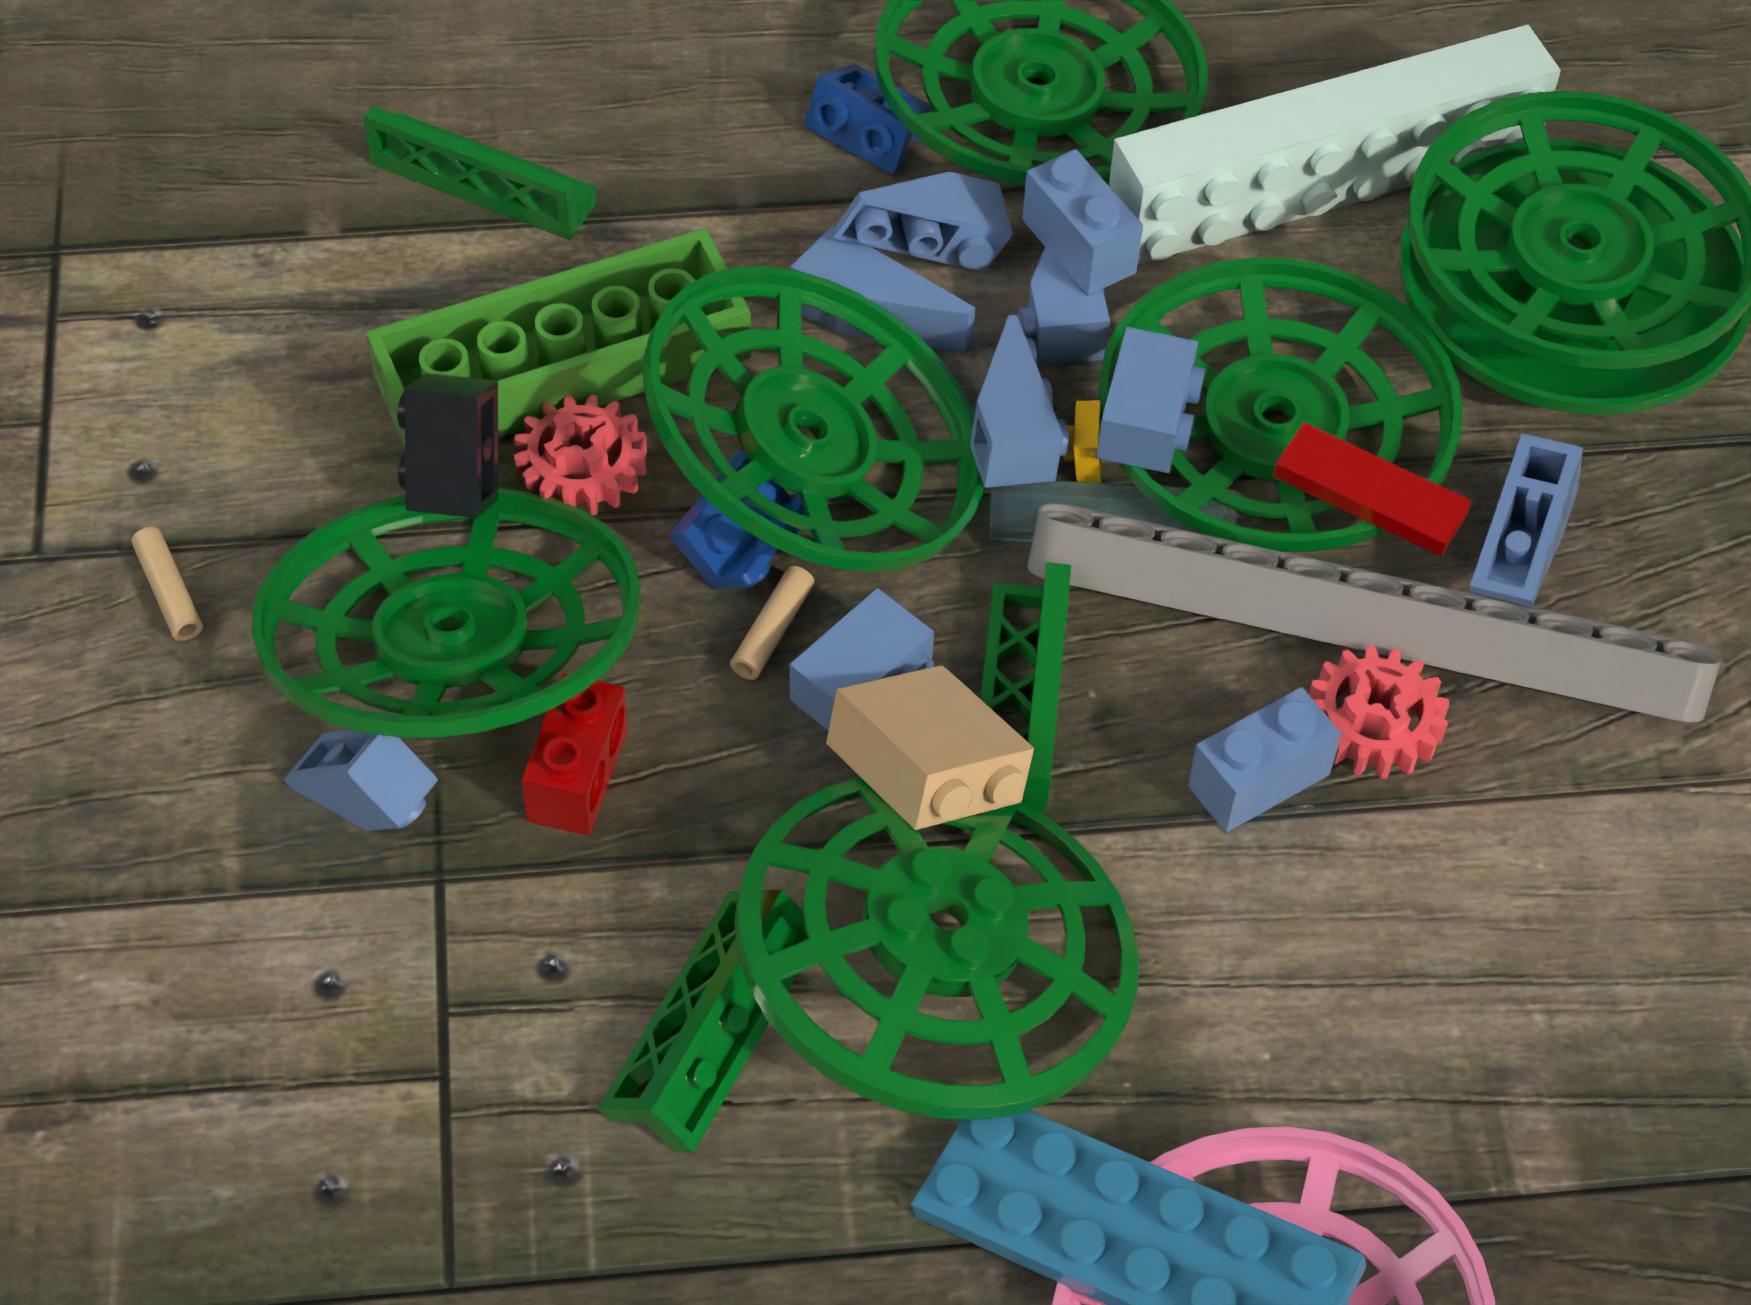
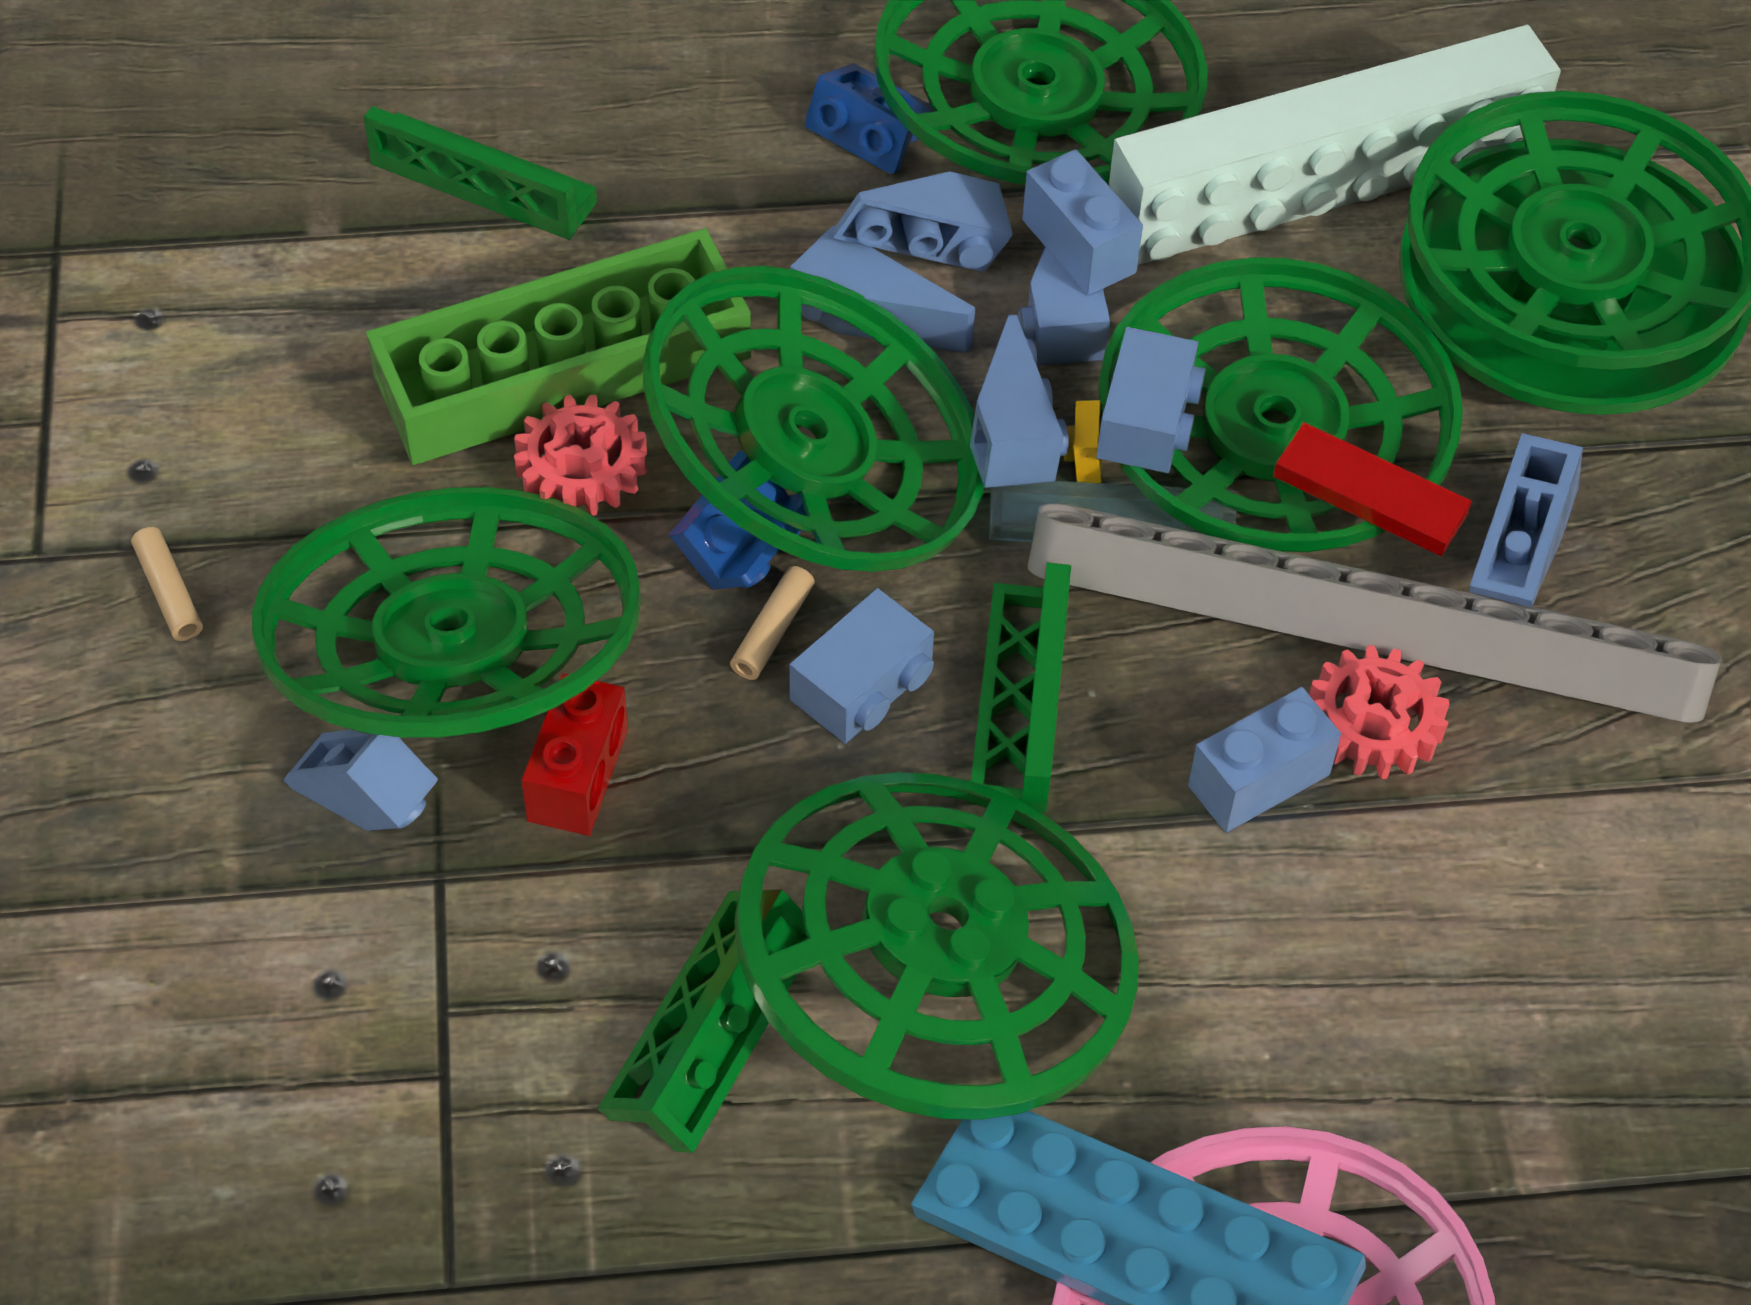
(449, 445): black brick -> none
(929, 746): tan brick -> none

